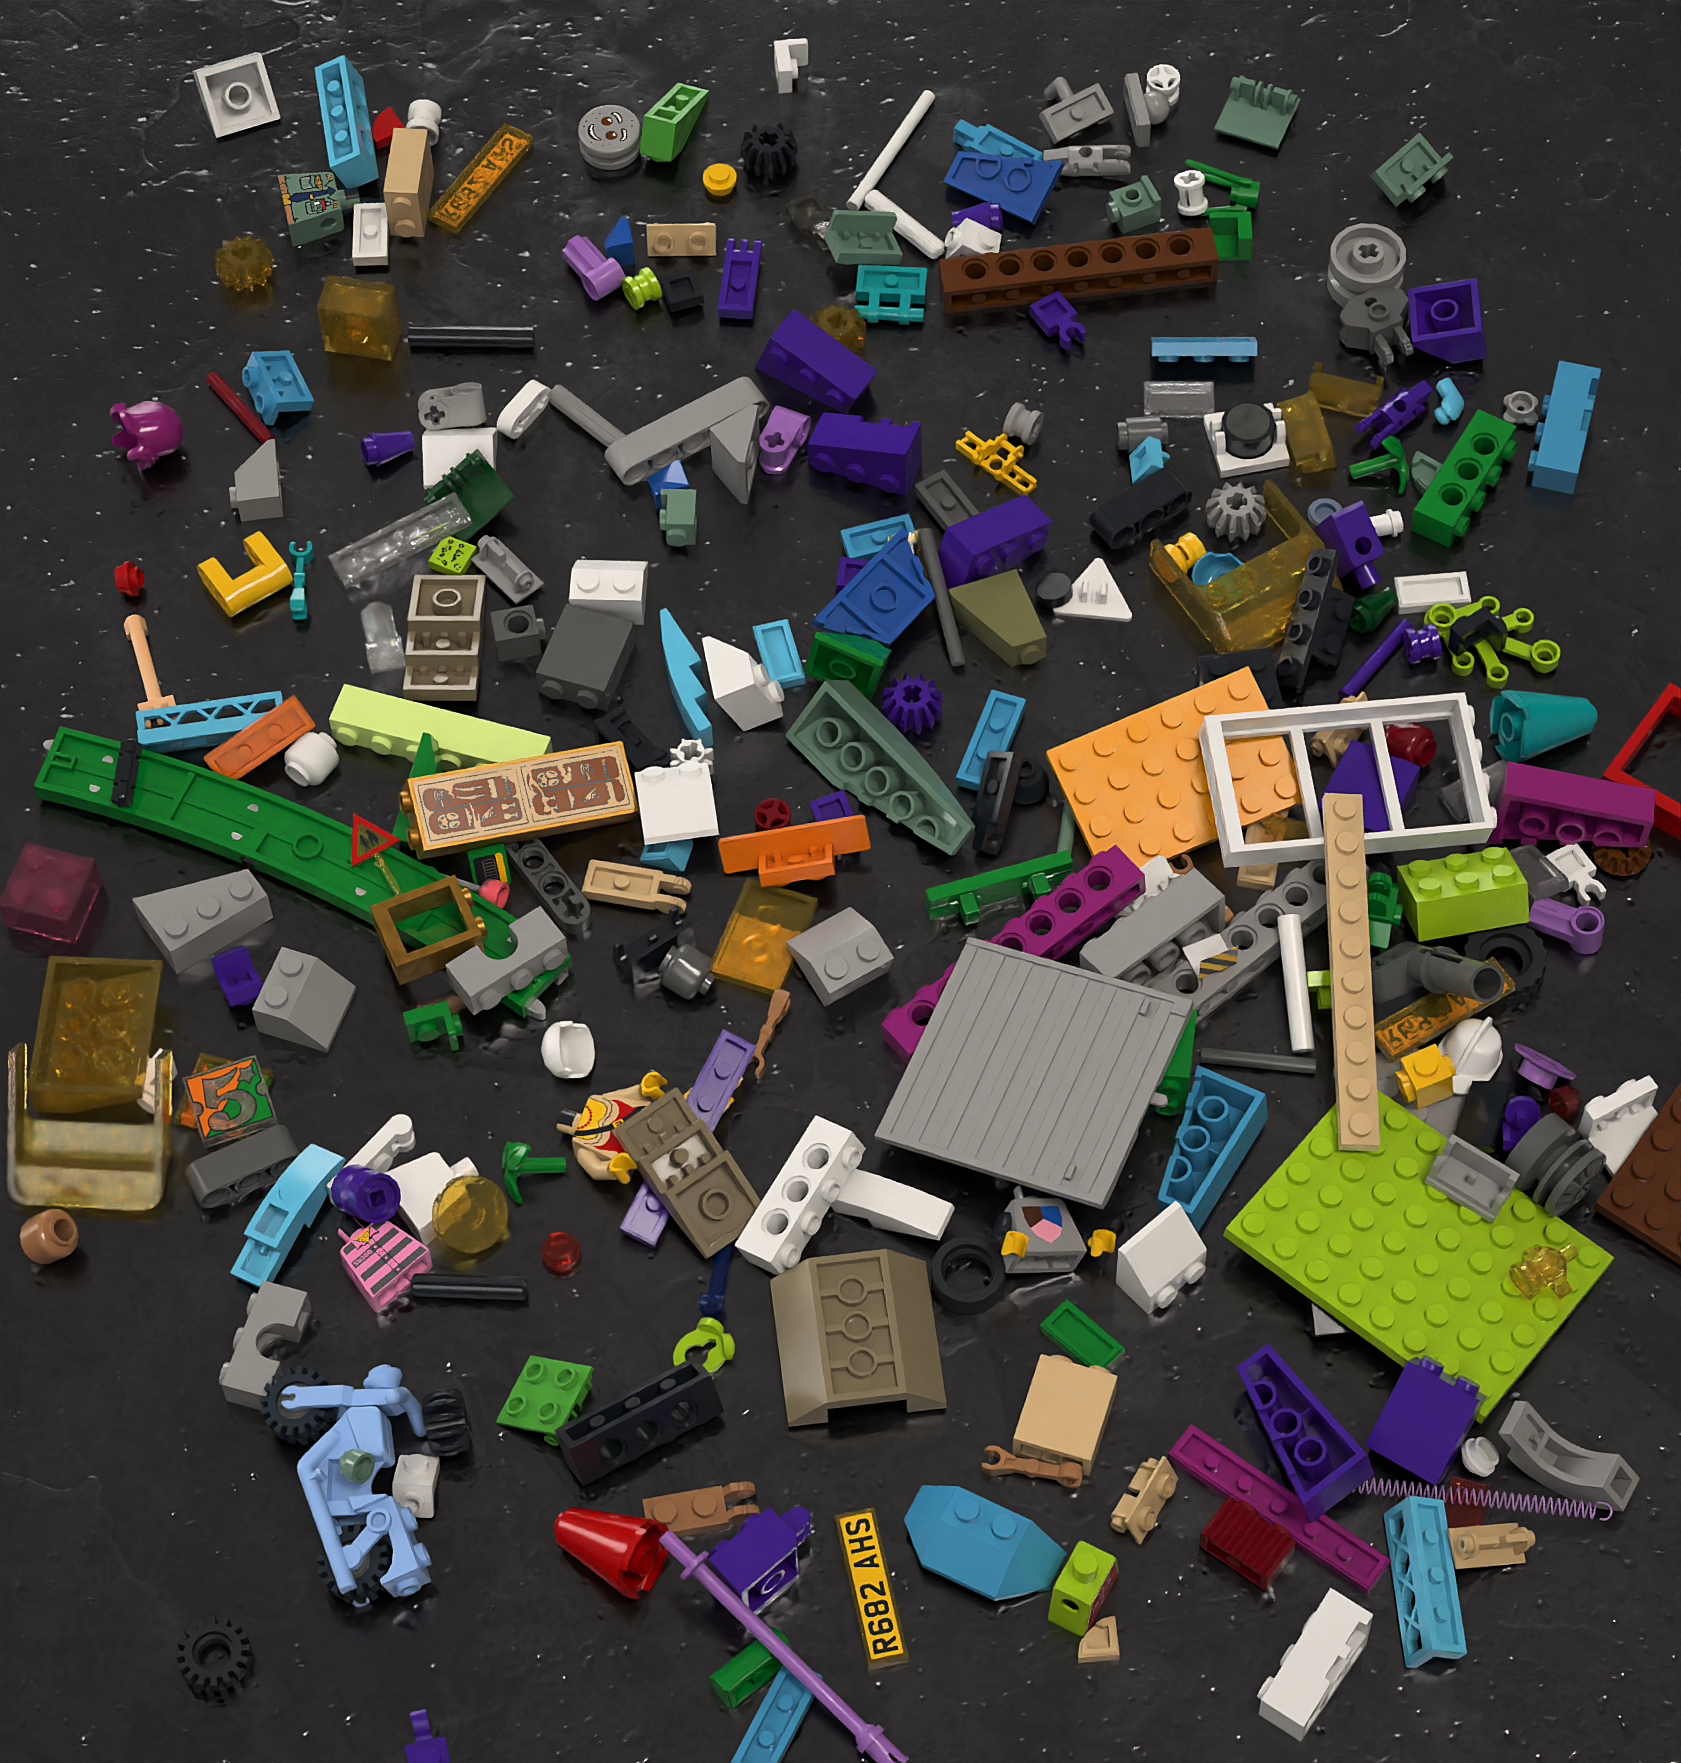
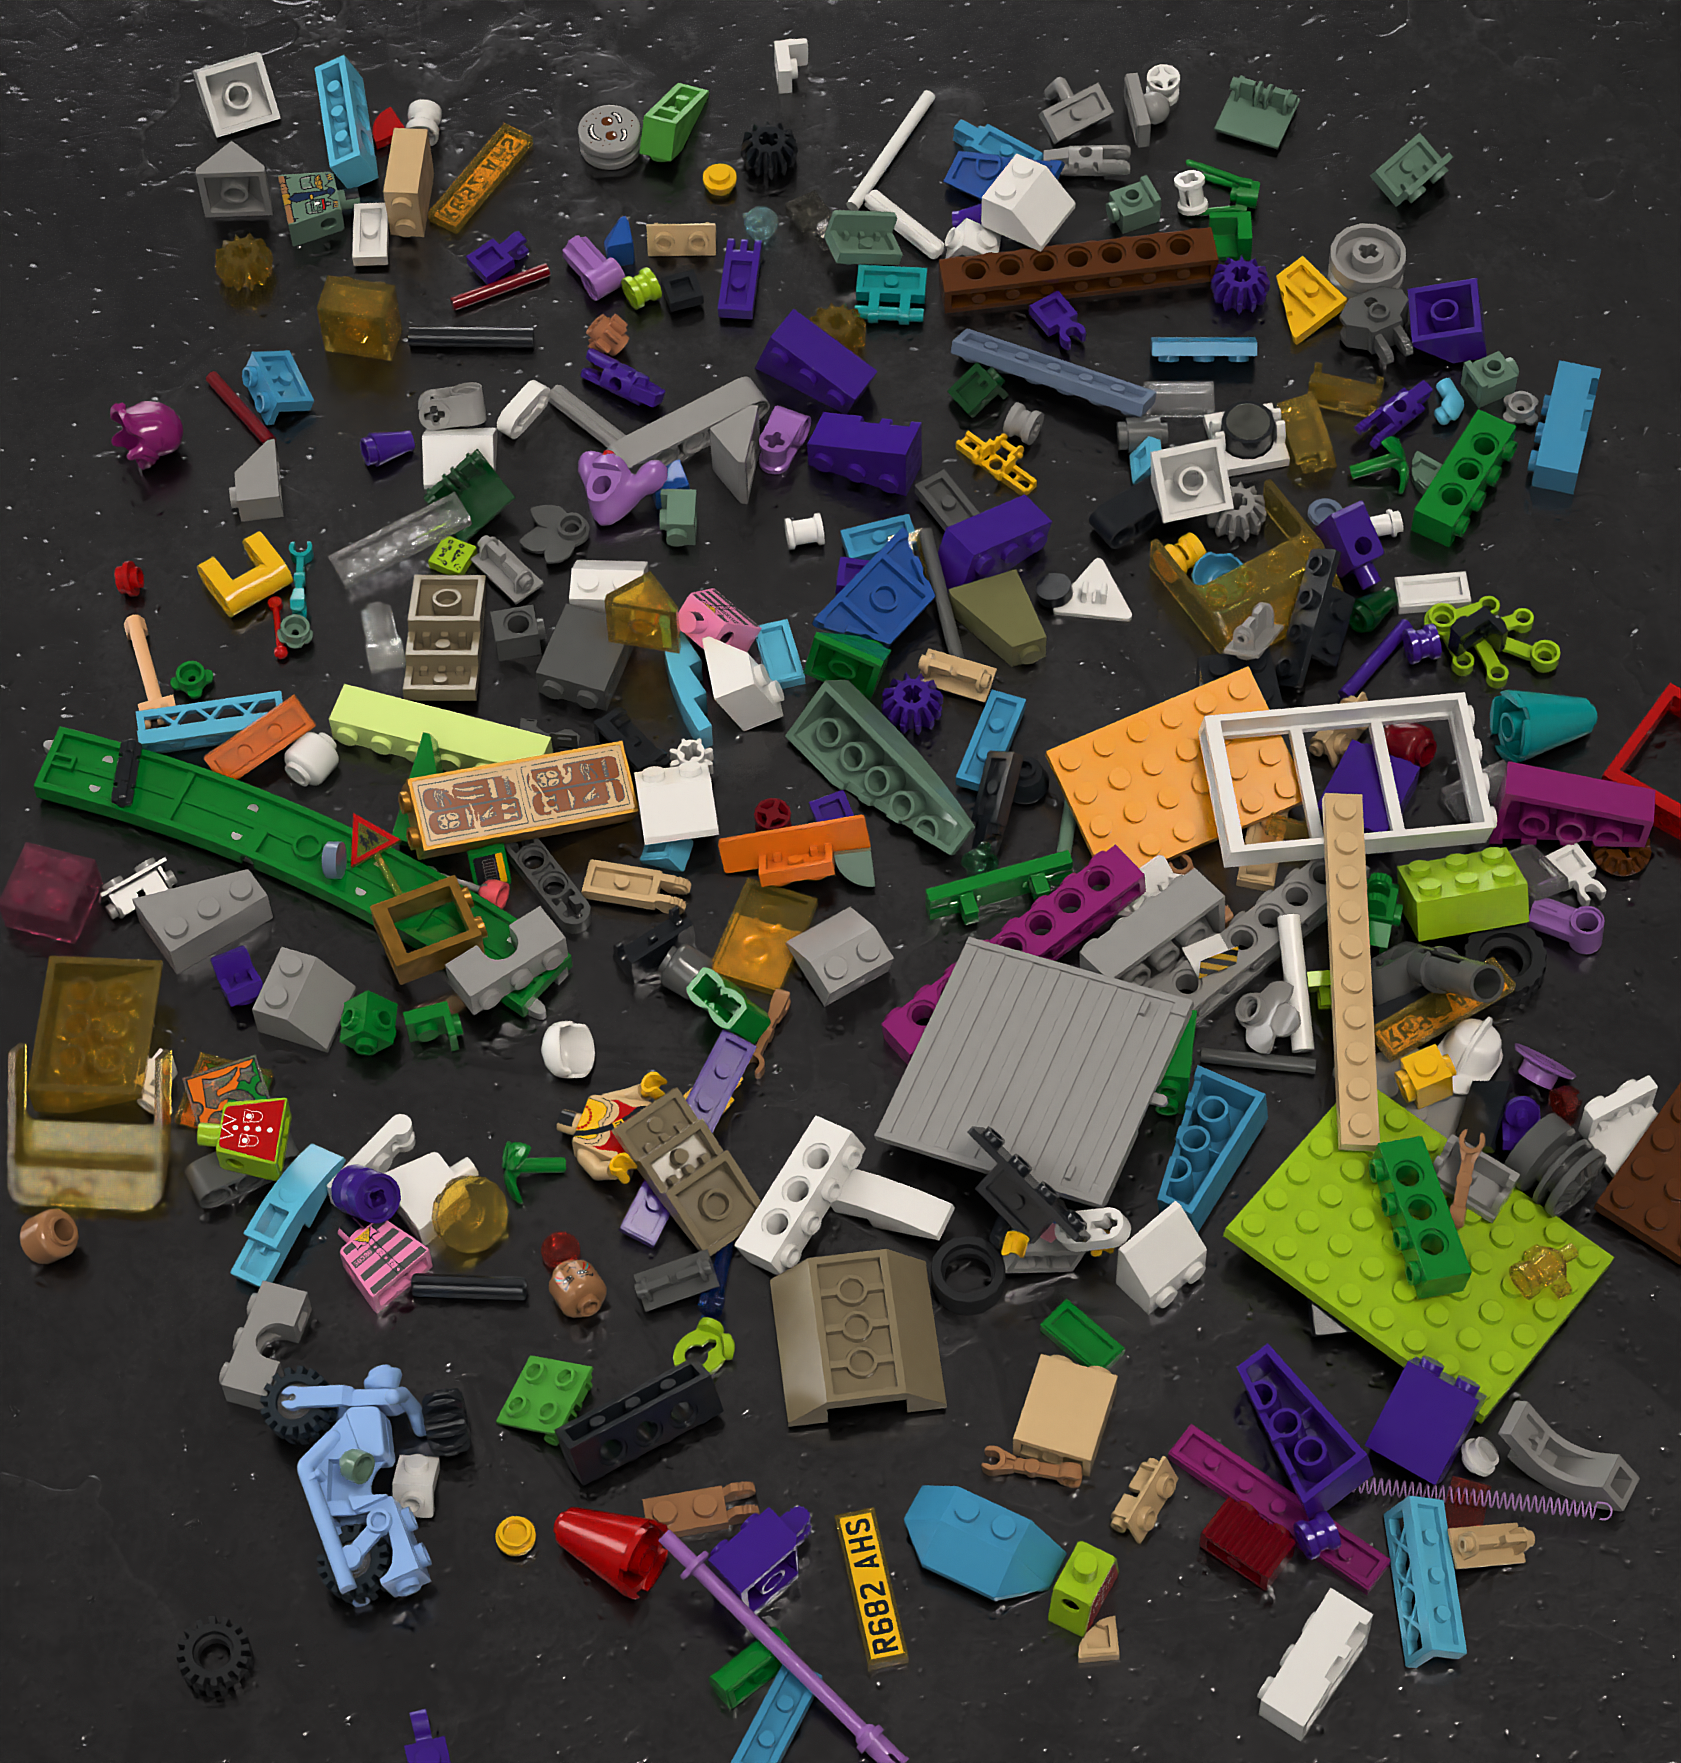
(148, 878): none -> hinge
(188, 671): none -> green plate
(233, 184): none -> light grey slope
(250, 1137): none -> torso
(275, 604): none -> red hinge
(297, 624): none -> sand green plate
(334, 860): none -> sand blue tile
(368, 1023): none -> green brick
(497, 259): none -> dark purple plate
(500, 286): none -> dark red bar
(515, 1536): none -> yellow plate
(552, 533): none -> dark grey plate
(563, 738): none -> dark grey piece
(577, 1287): none -> medium nougat head
(608, 334): none -> nougat gear
(613, 488): none -> medium lavender head
(622, 380): none -> dark purple hinge
(643, 615): none -> clear yellow slope
(676, 1280): none -> dark grey hinge
(712, 615): none -> bright pink torso
(728, 1005): none -> green brick
(760, 222): none -> clear light blue plate
(804, 531): none -> white bush
(856, 866): none -> sand green tile
(957, 675): none -> tan hinge
(977, 389): none -> dark green bracket
(980, 860): none -> clear green plate
(1019, 1197): none -> black bracket
(1026, 203): none -> white slope
(1053, 372): none -> sand blue plate
(1097, 1221): none -> white beam
(1191, 480): none -> white slope
(1240, 284): none -> dark purple gear
(1255, 633): none -> light grey hinge
(1268, 1016): none -> light grey plate
(1307, 298): none -> yellow wing
(1317, 1534): none -> dark purple wheel
(1410, 1162): none -> green brick
(1464, 1178): none -> medium nougat piece
(1489, 378): none -> sand green brick

